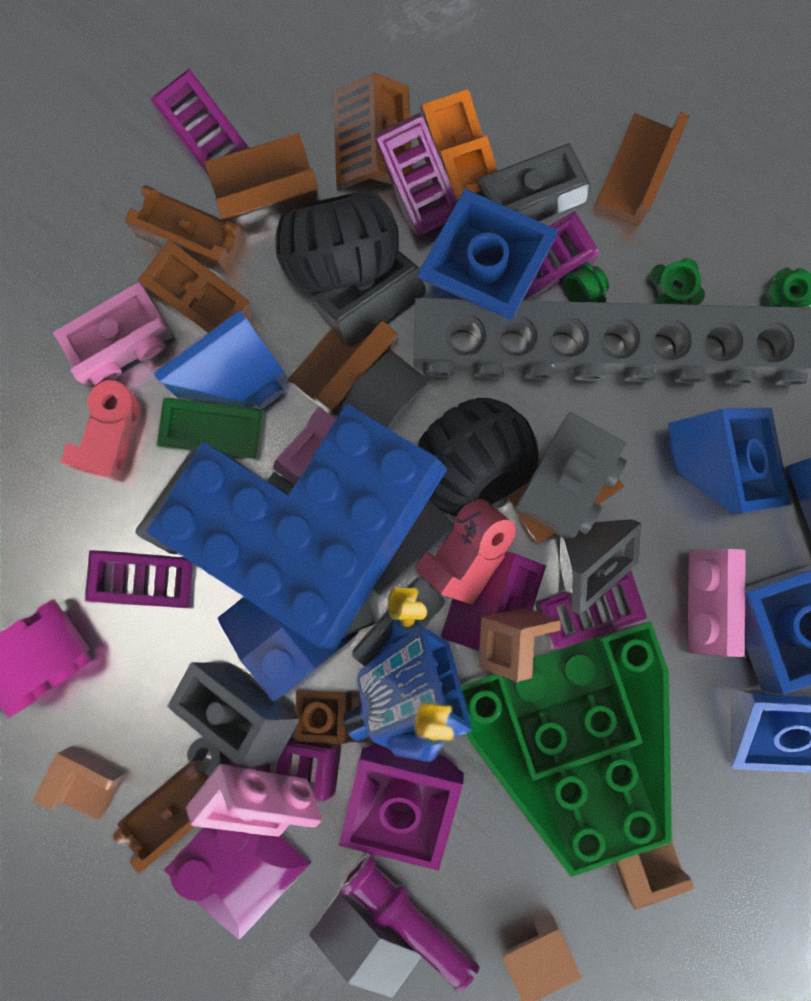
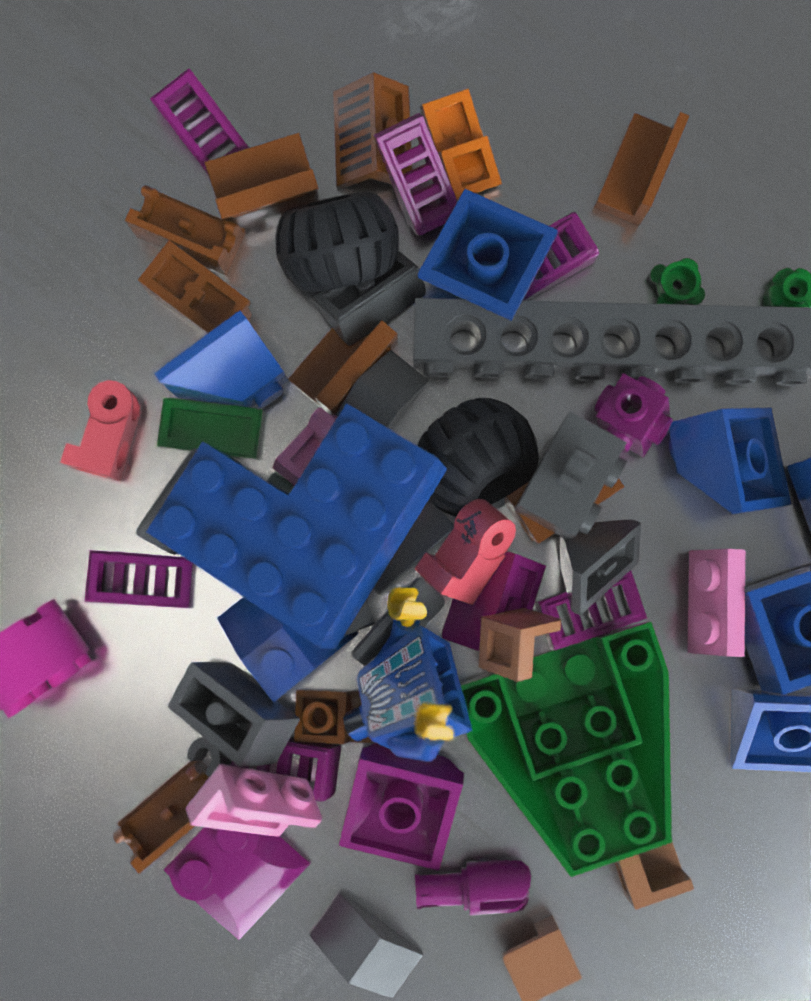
(79, 783): nougat panel -> none
(113, 336): bright pink bracket -> none
(392, 908): magenta pin -> none
(480, 887): none -> magenta arm
(539, 184): dark grey slope -> none
(586, 284): green plate -> none
(640, 428): none -> magenta brick

